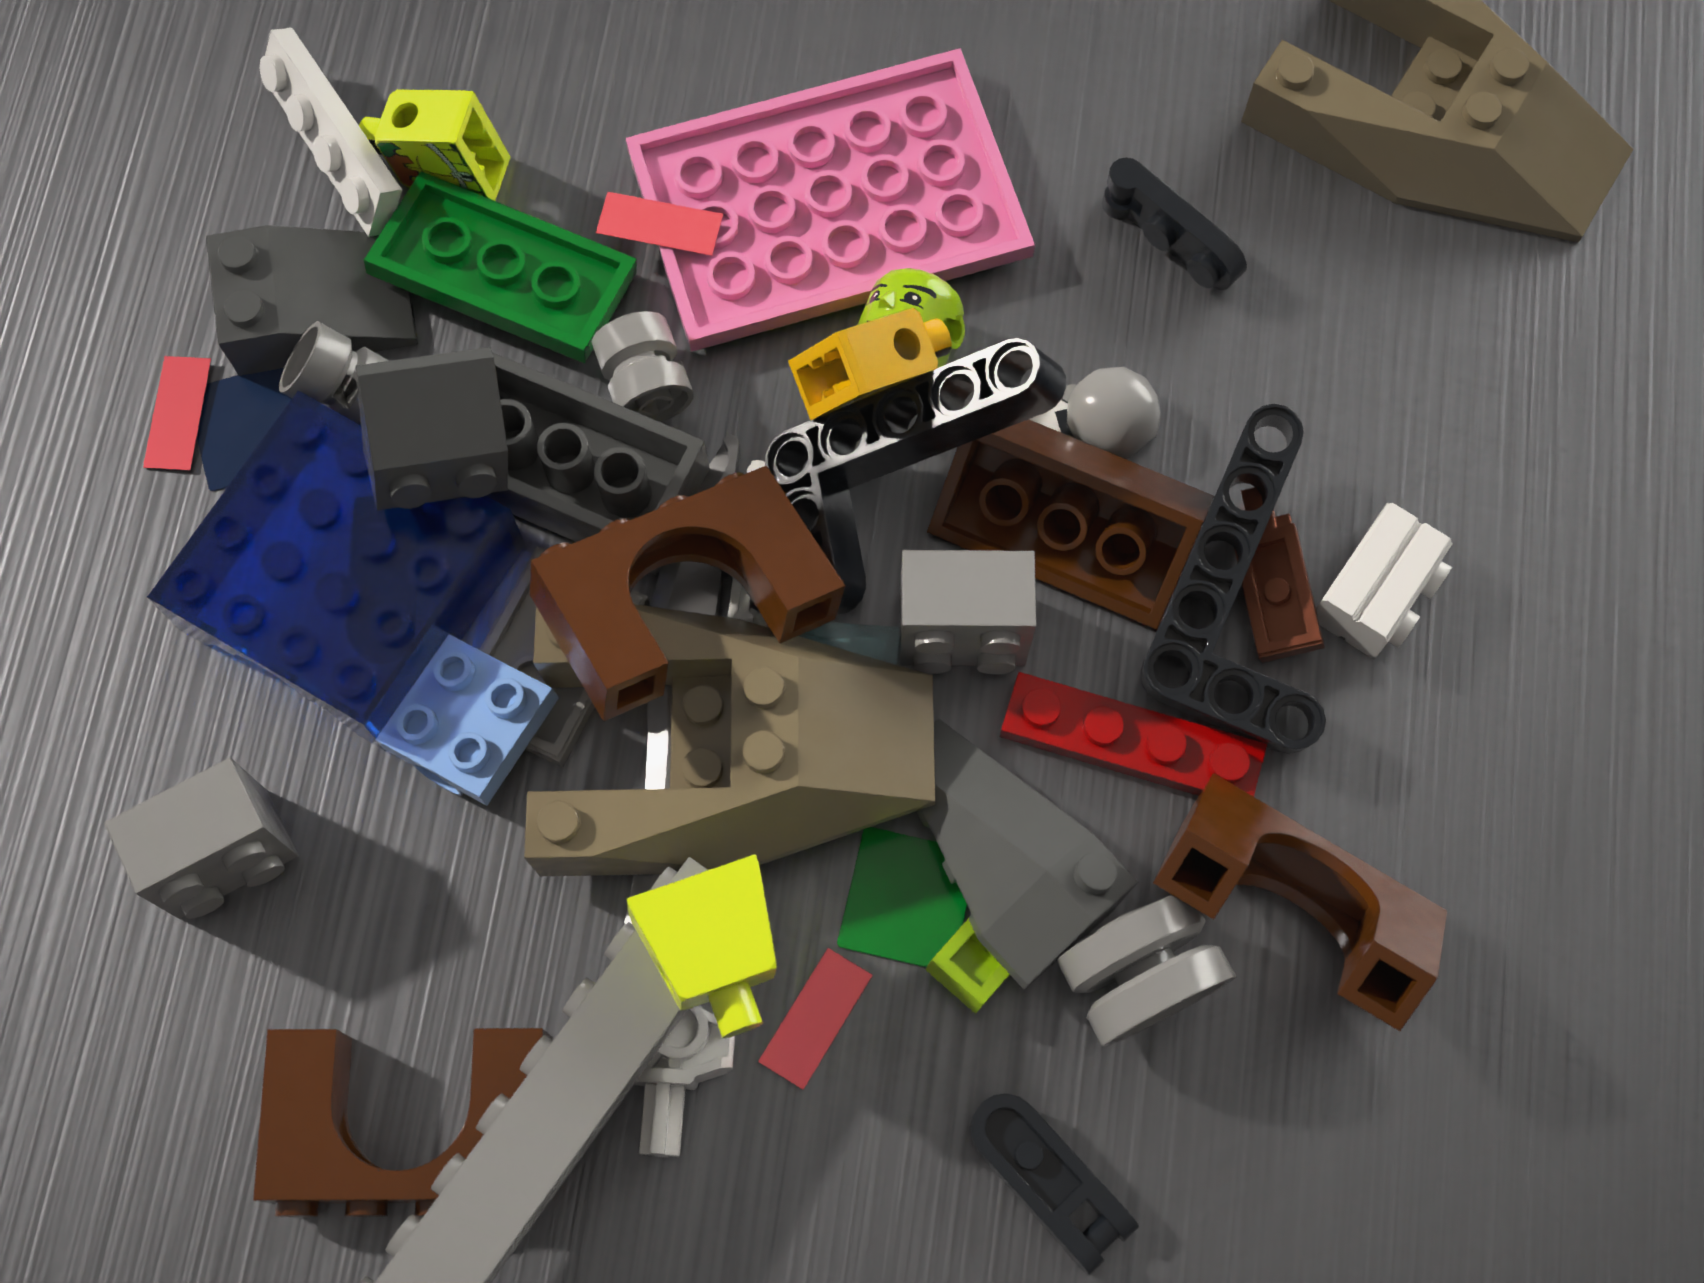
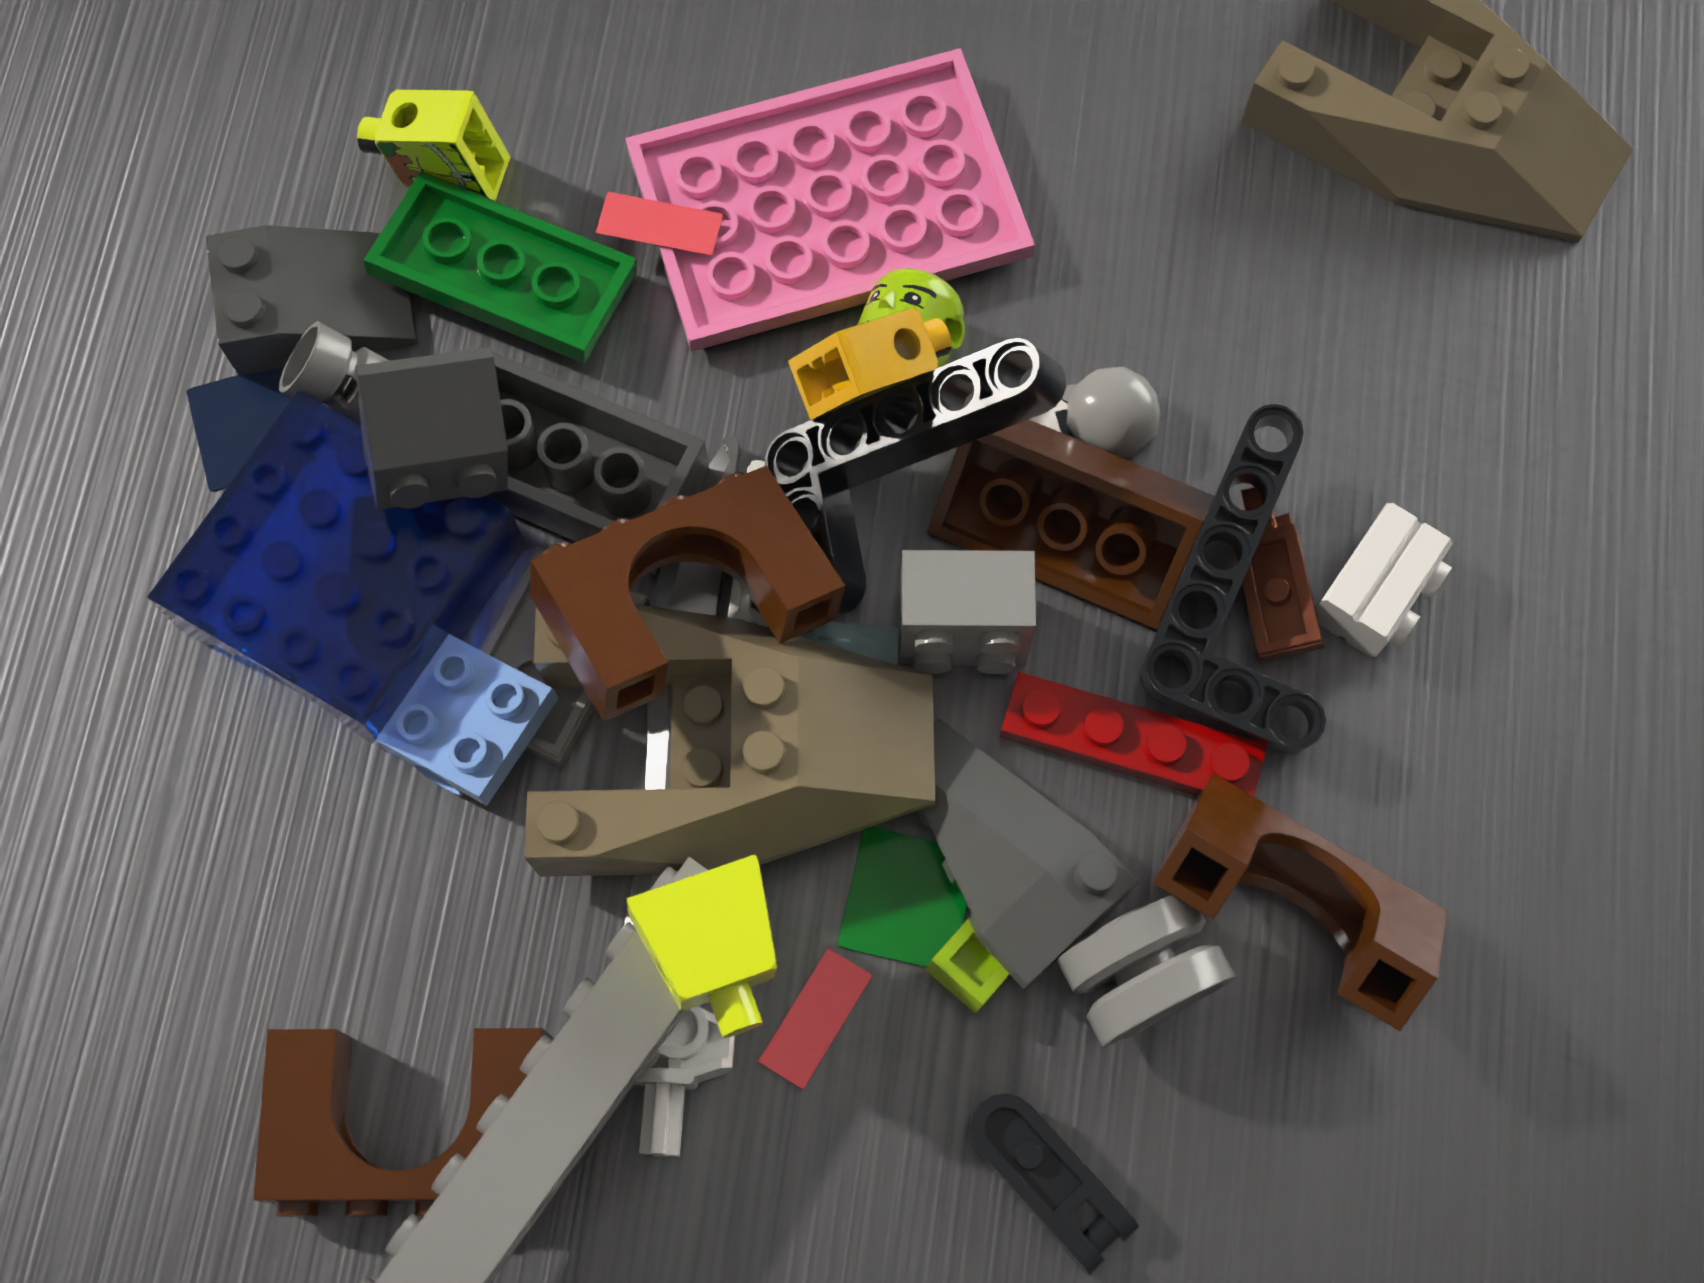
(177, 413): coral sticker -> none
(202, 841): light grey brick -> none
(329, 131): white plate -> none
(638, 361): light grey wheel -> none
(1172, 224): black plate -> none

